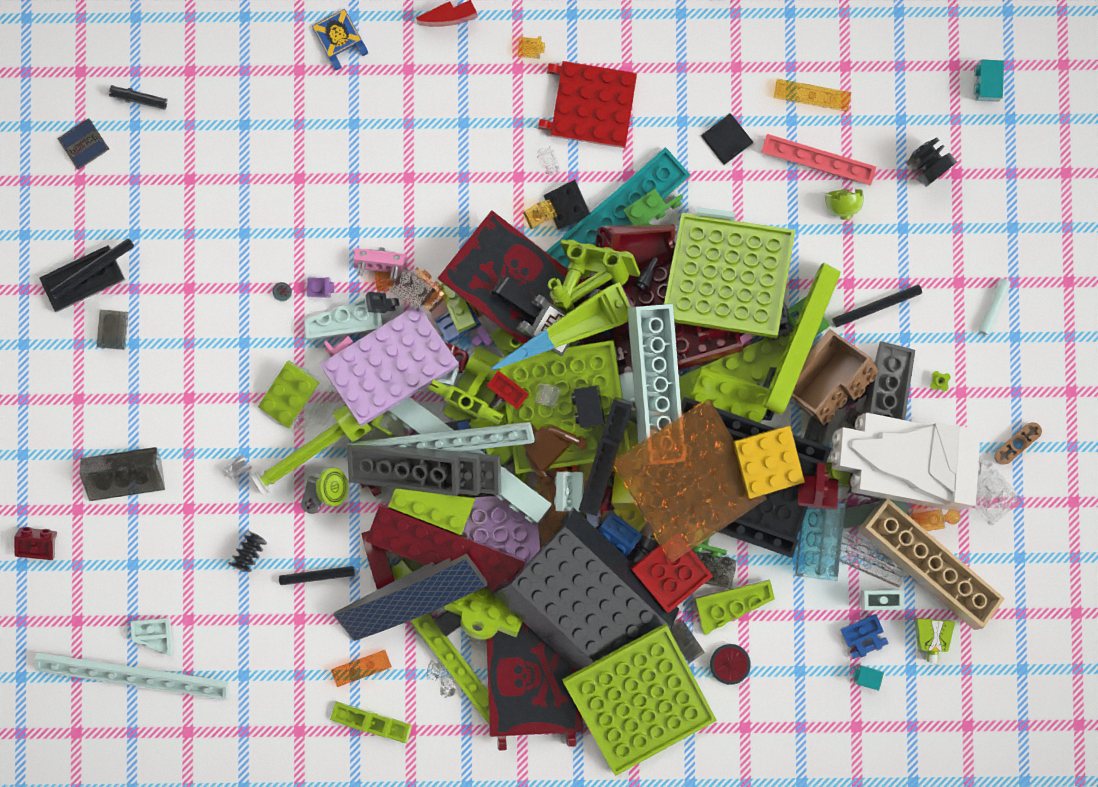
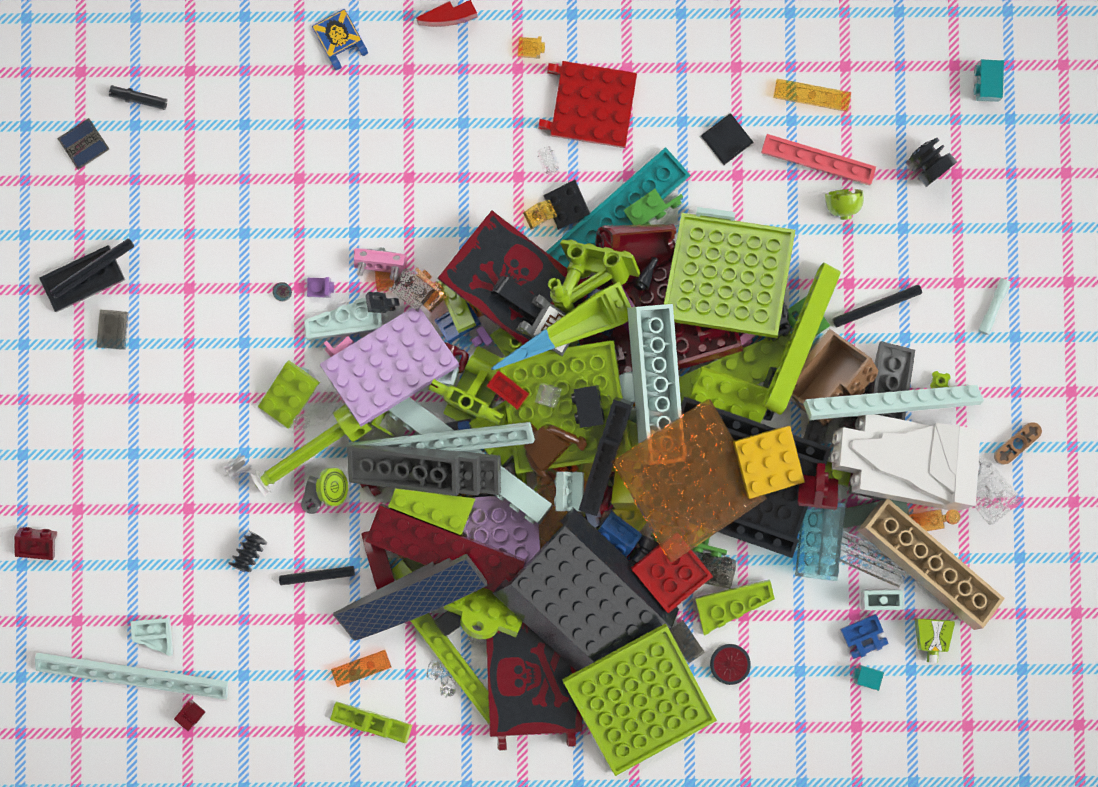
(122, 474): clear smoke slope -> none
(189, 715): none -> dark red panel
(893, 402): none -> light aqua plate

